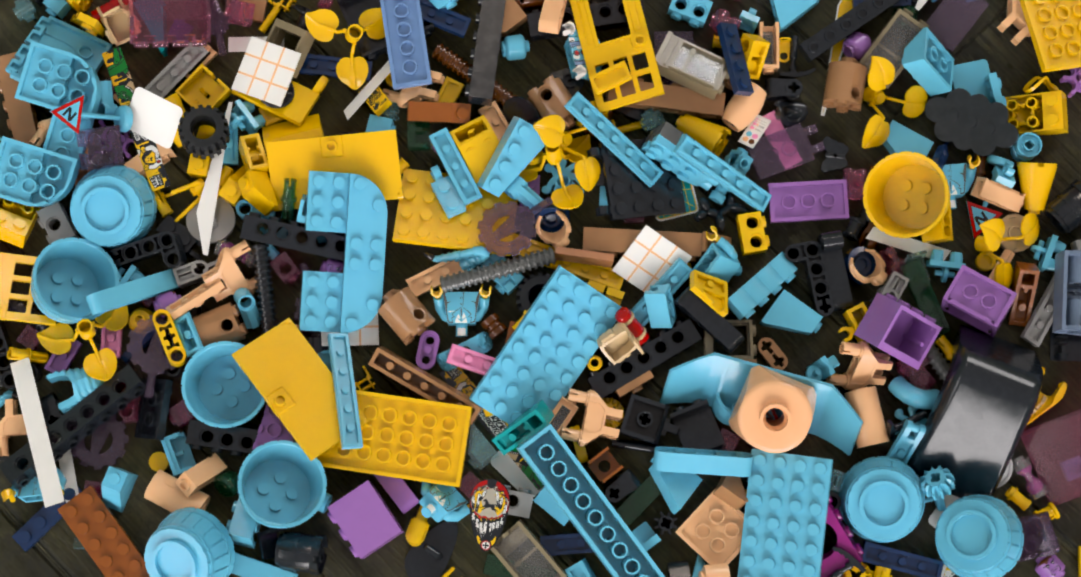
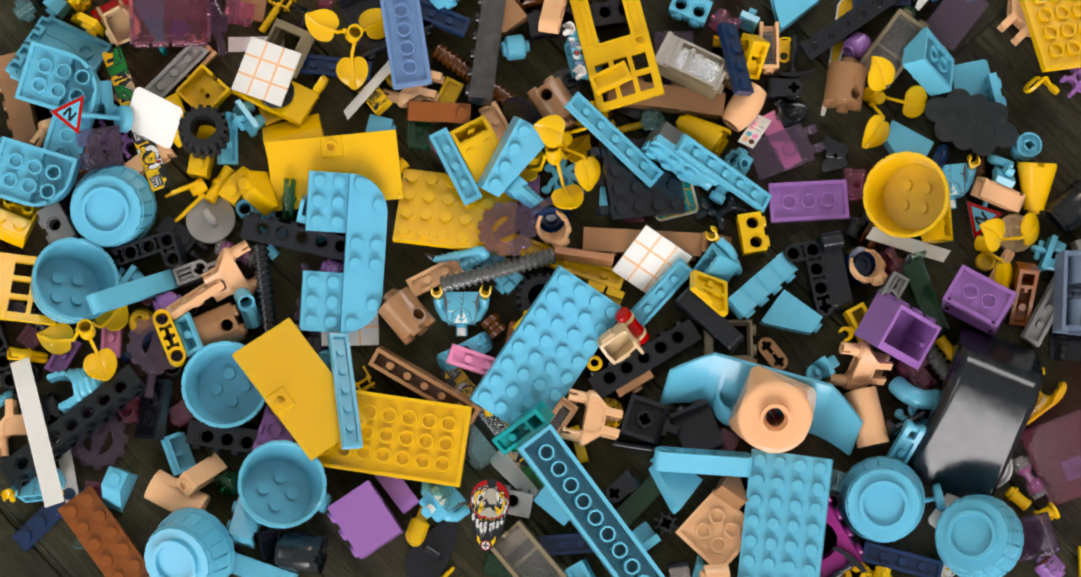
(158, 461): yellow tile -> none
(162, 205): yellow pin -> none
(207, 203): white sticker -> none
(253, 153): yellow brick -> none
(282, 260): clear pink brick -> none
(392, 112): clear light blue plate -> none
(427, 350): medium lavender plate -> none
(446, 193): medium azure plate -> none
(468, 483): clear pink plate -> none
(614, 465): dark orange piece -> none
(660, 306): medium azure hinge -> none
(936, 261): medium azure hips -> none
(937, 482): medium azure gear -> none
(1039, 112): yellow slope -> none

